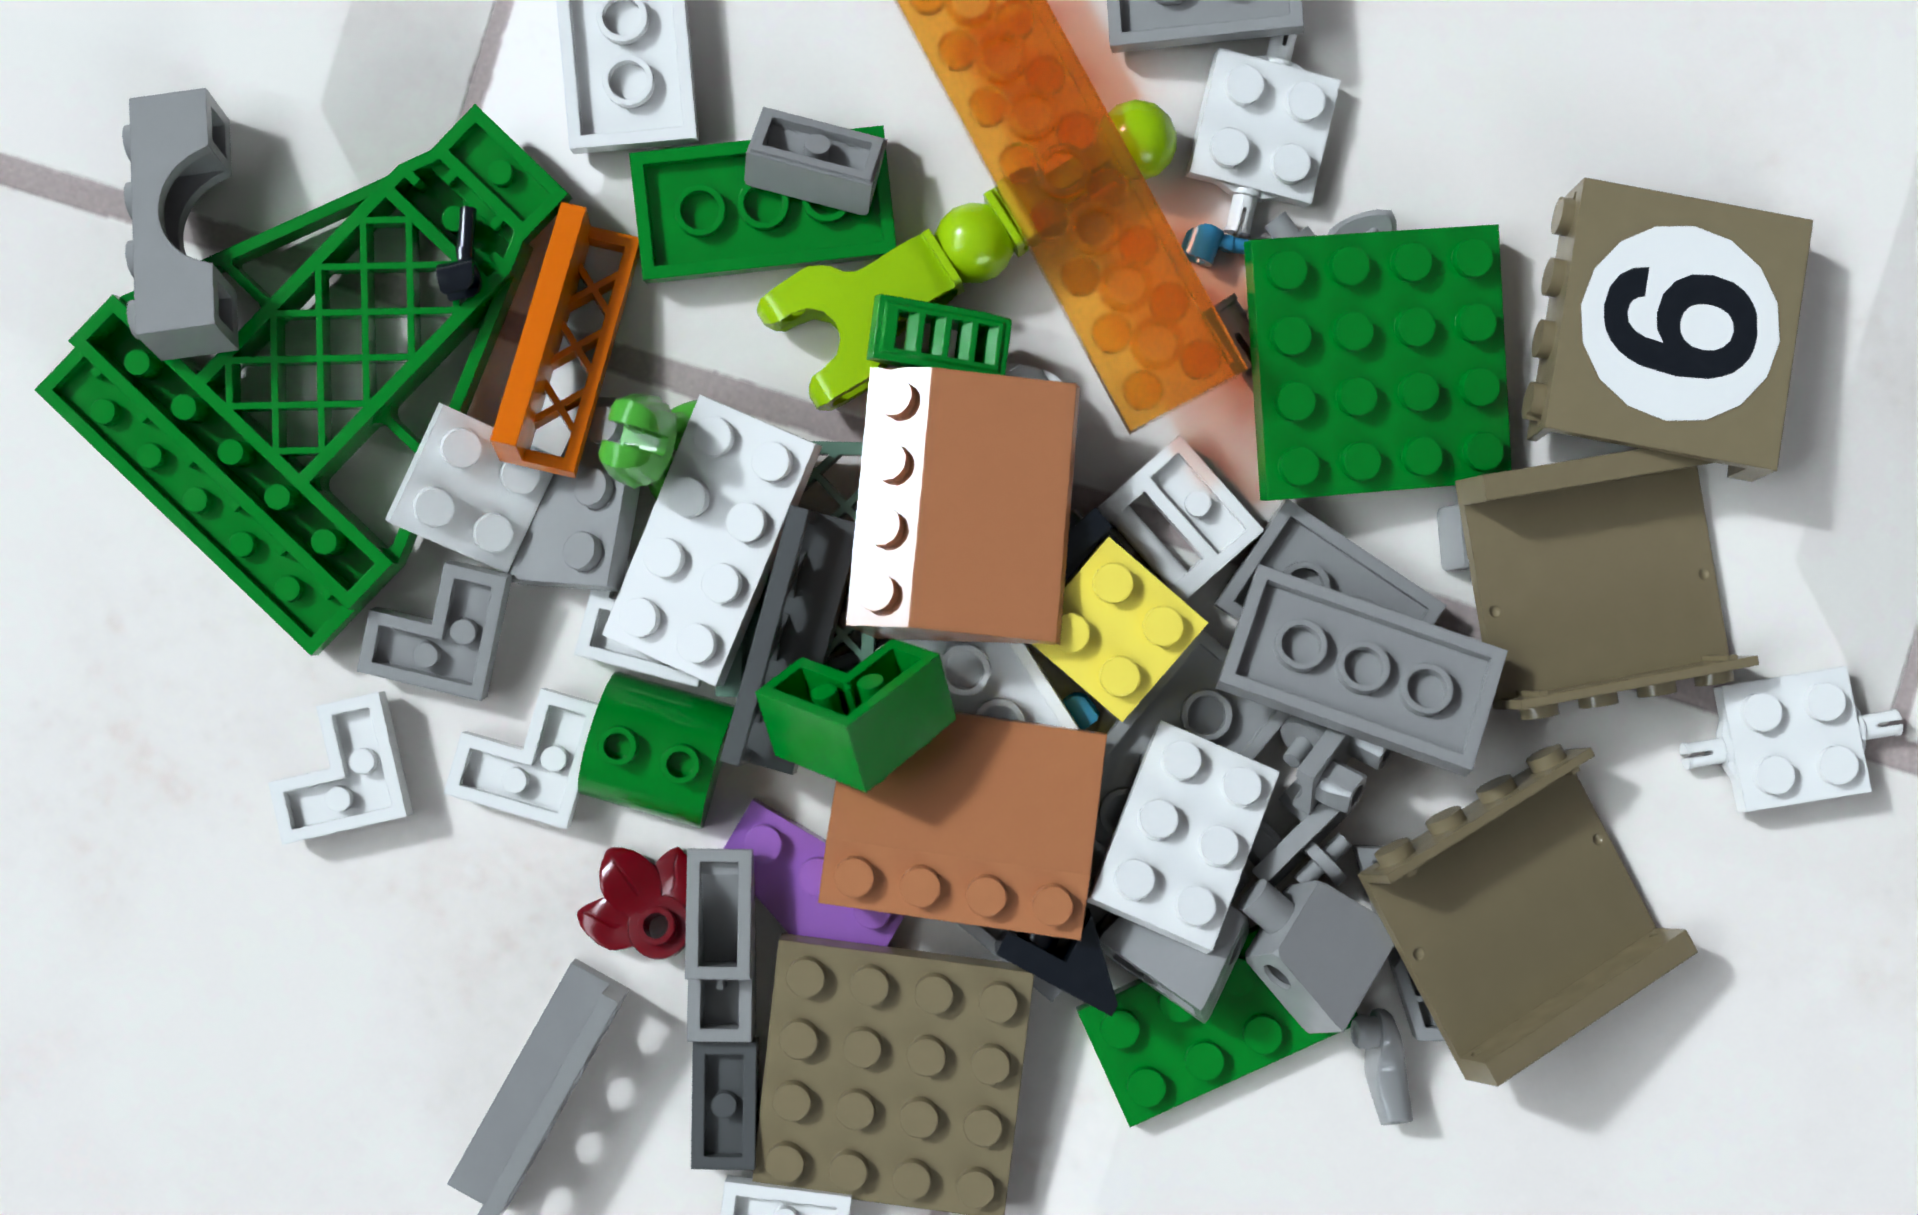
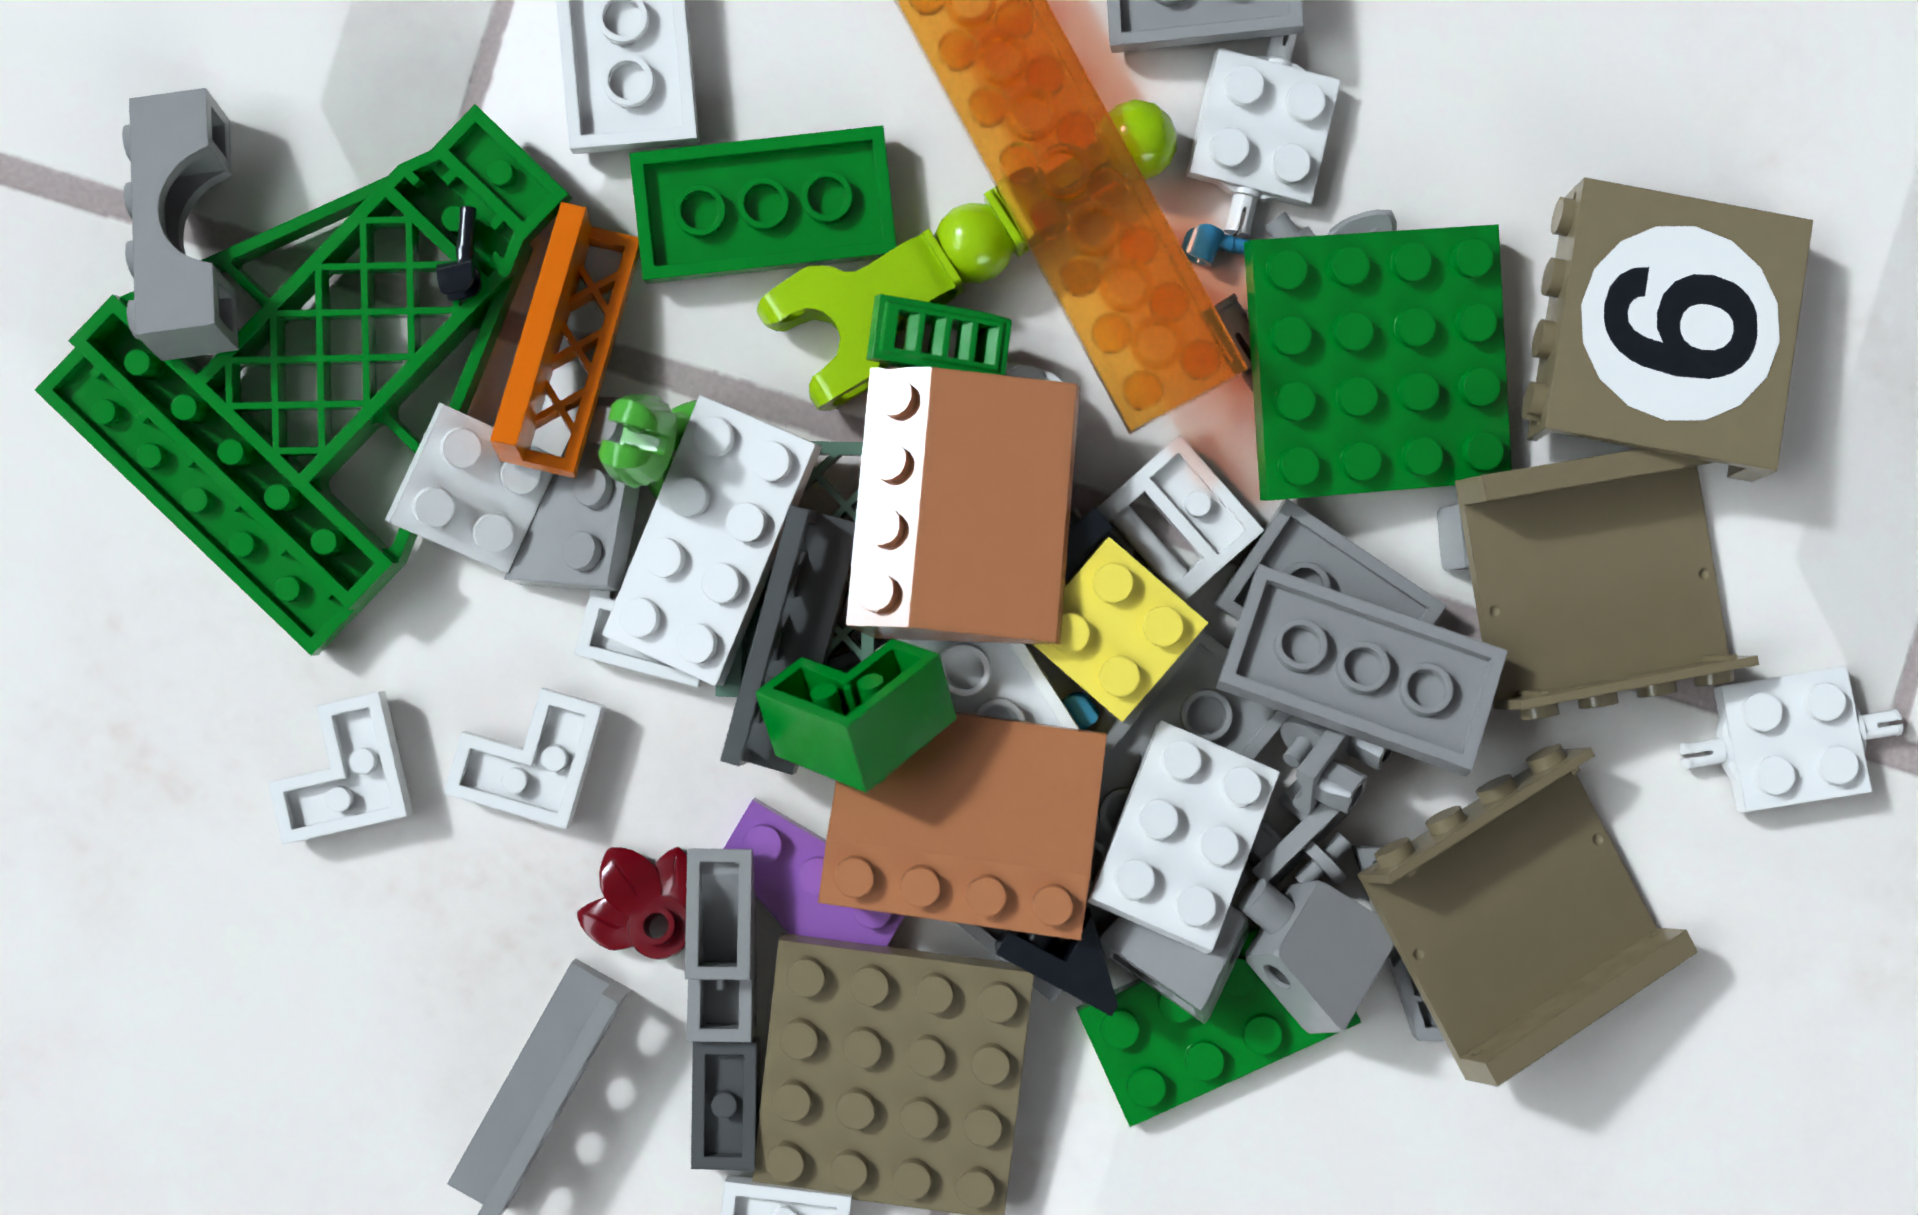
(452, 650): light grey plate -> none
(655, 749): green brick -> none
(814, 161): light grey slope -> none
(1384, 1065): light grey arm -> none

